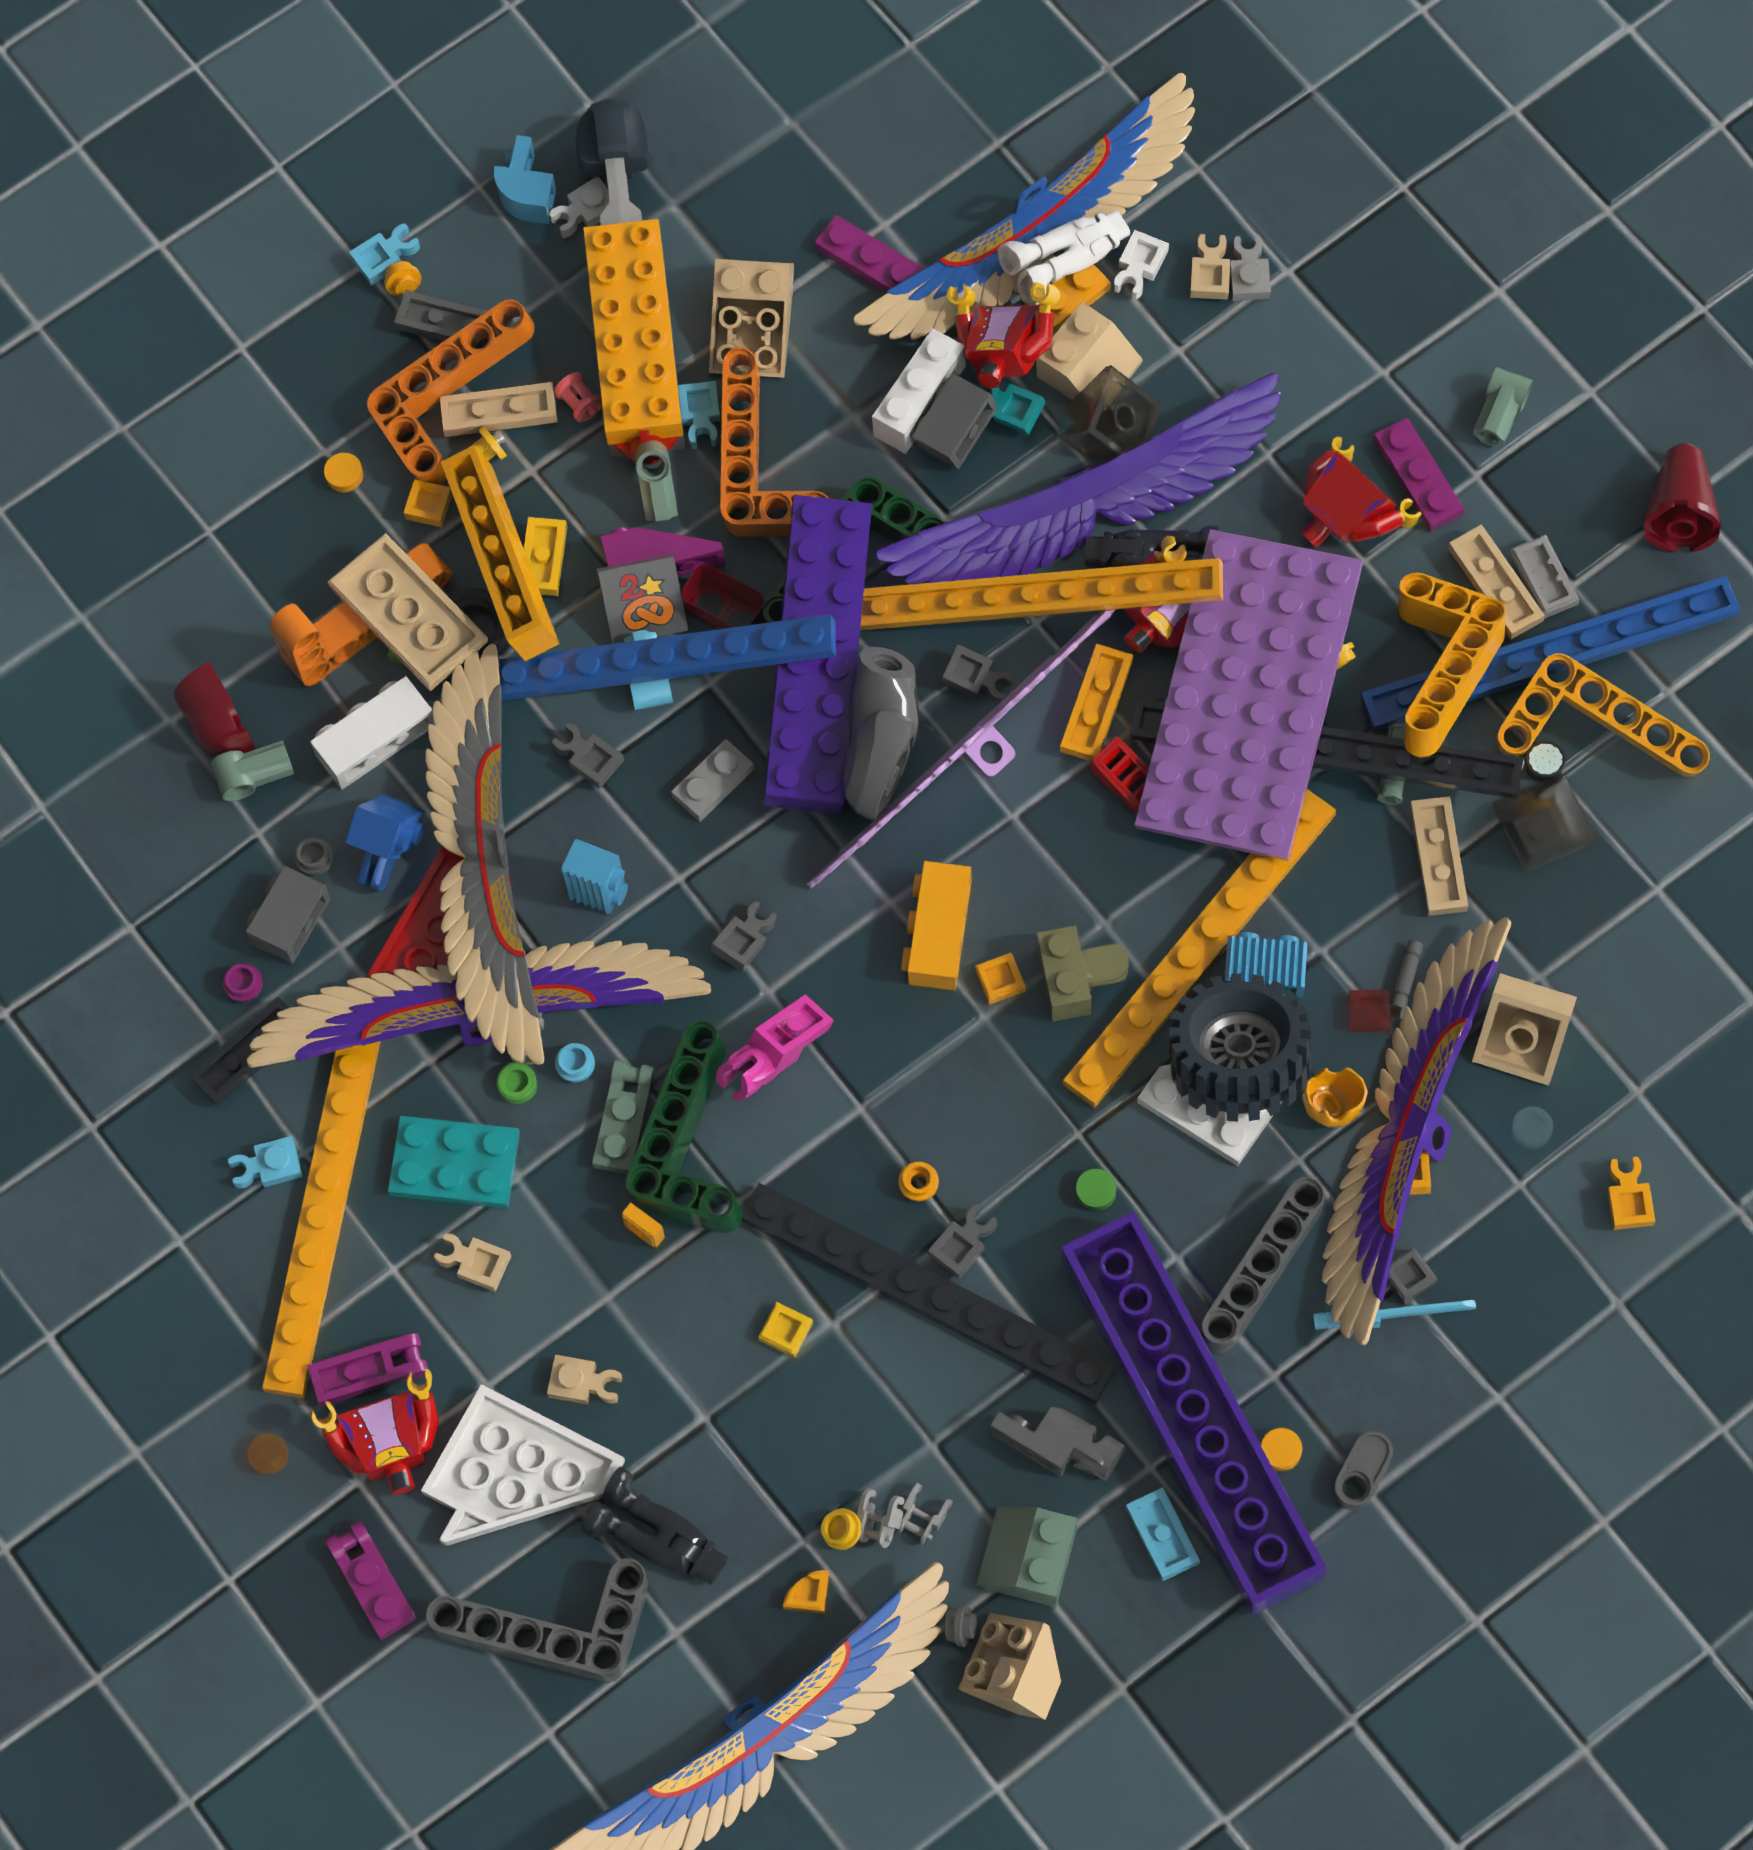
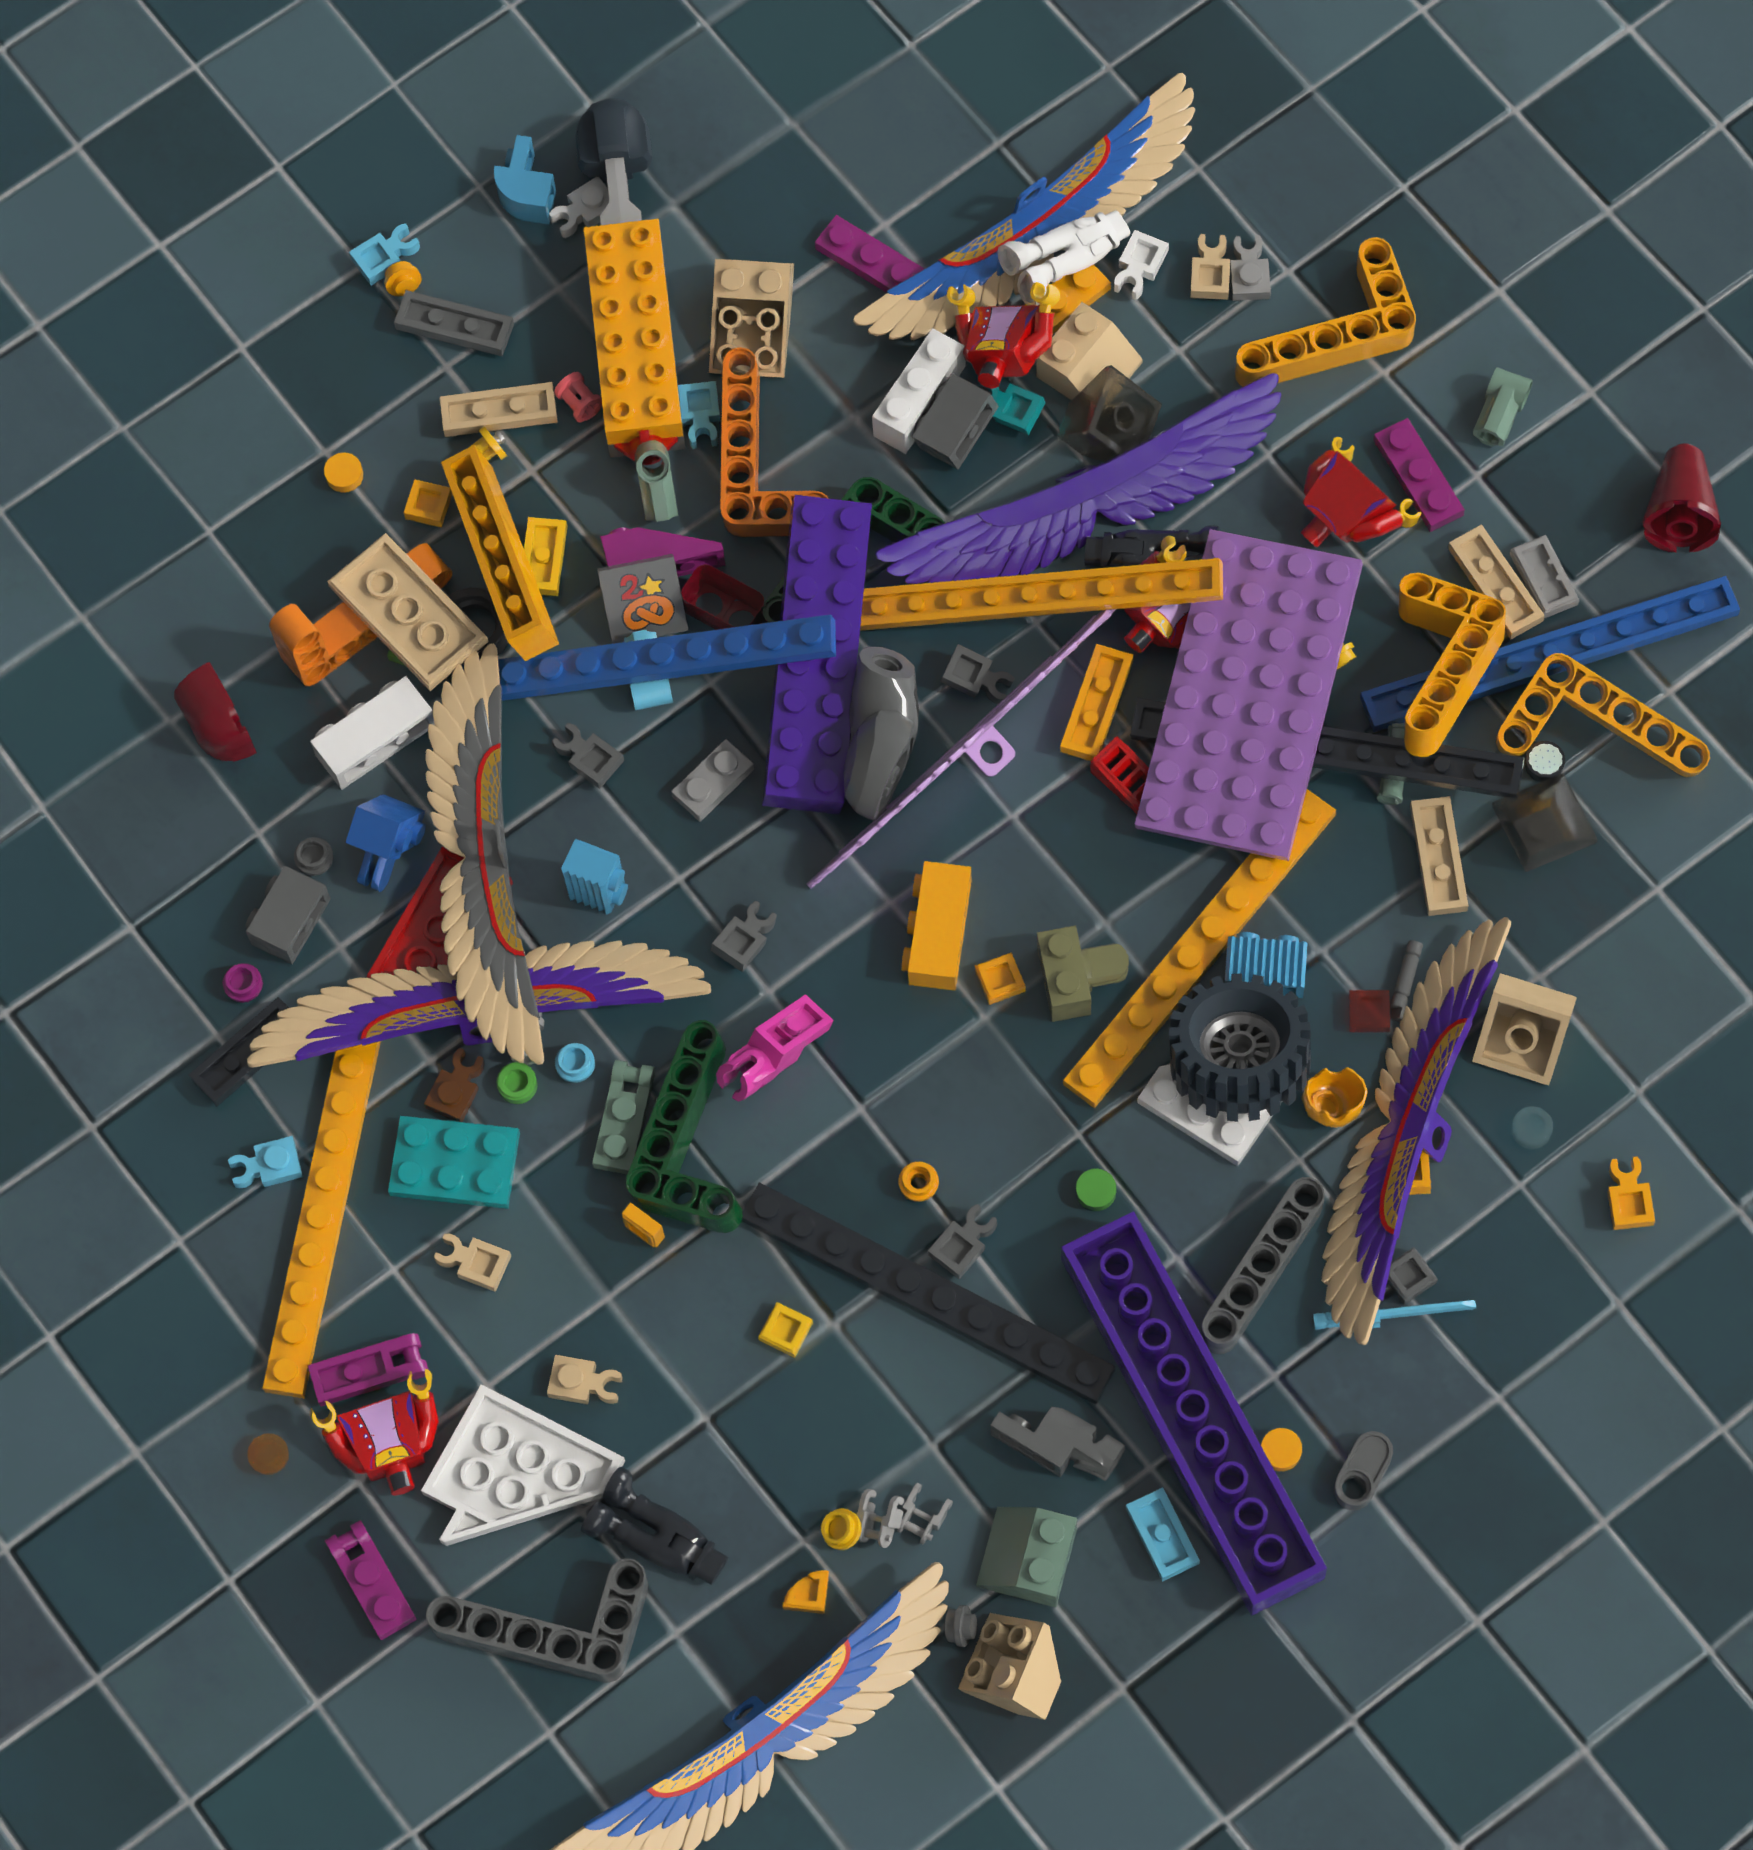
(241, 772): sand green piece -> none
(430, 369): orange beam -> none
(453, 1091): none -> reddish brown plate
(1340, 331): none -> light orange beam

